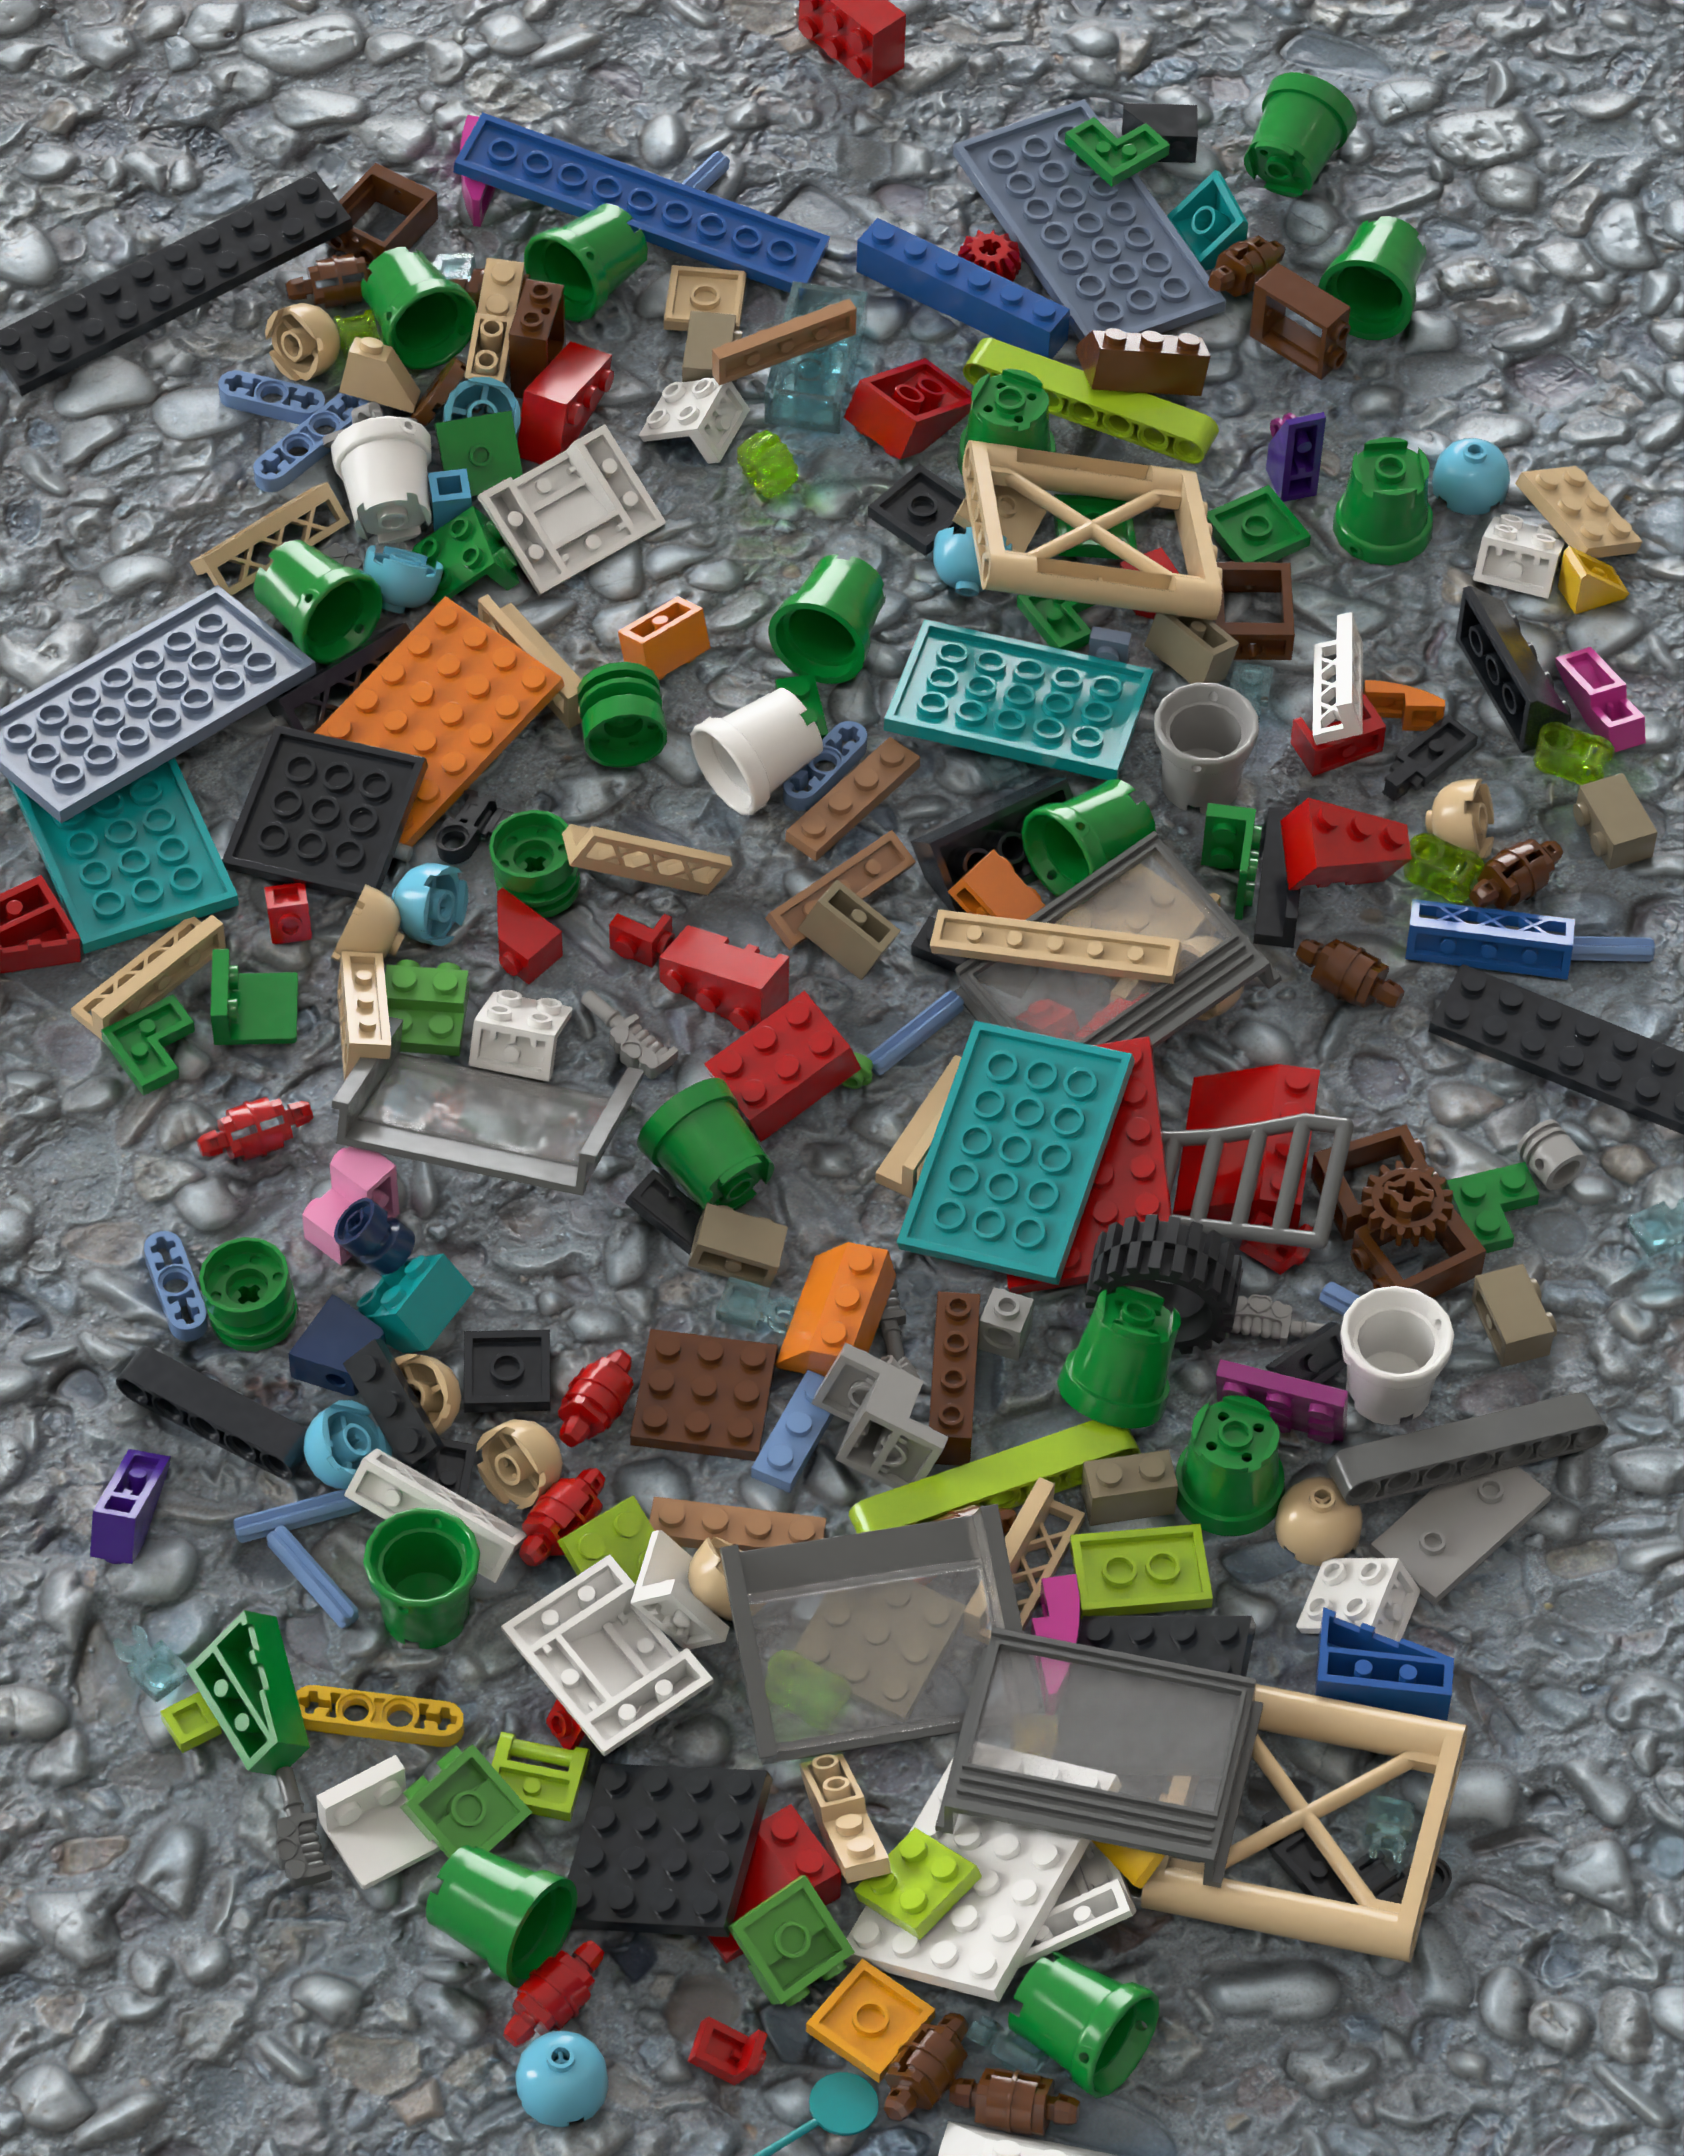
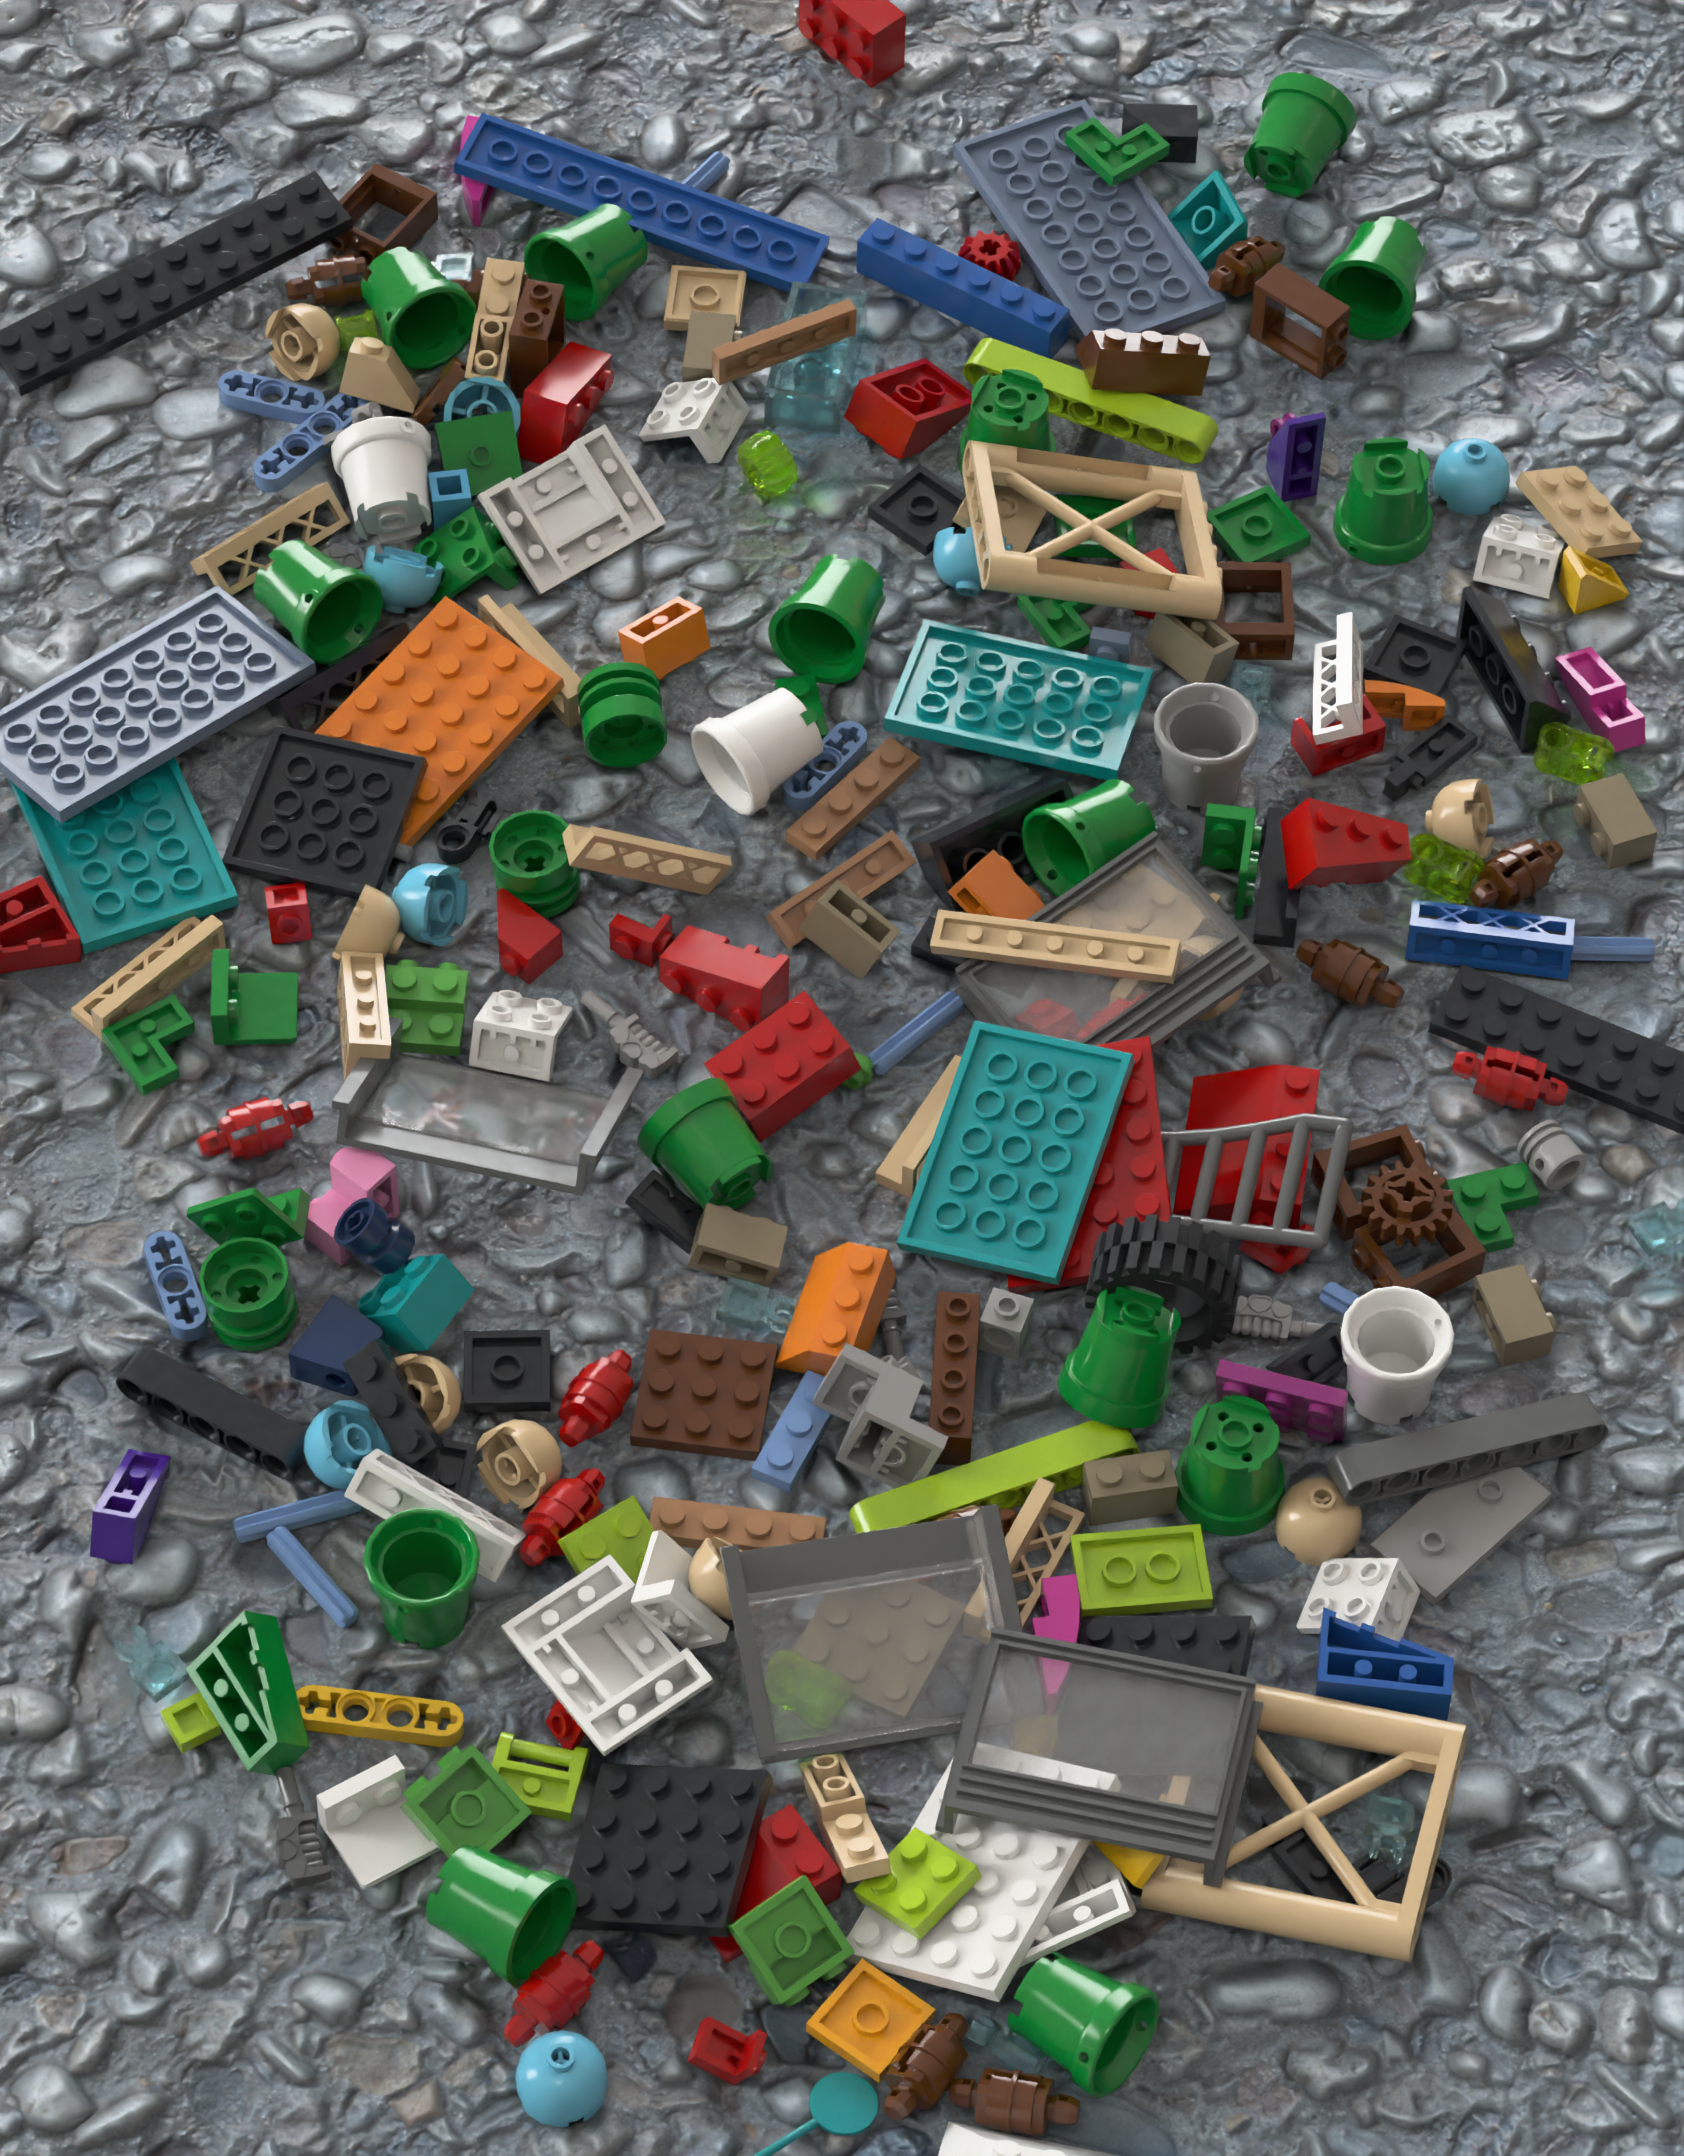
(252, 1215): none -> green bracket
(1415, 656): none -> black plate
(1509, 1078): none -> red piece

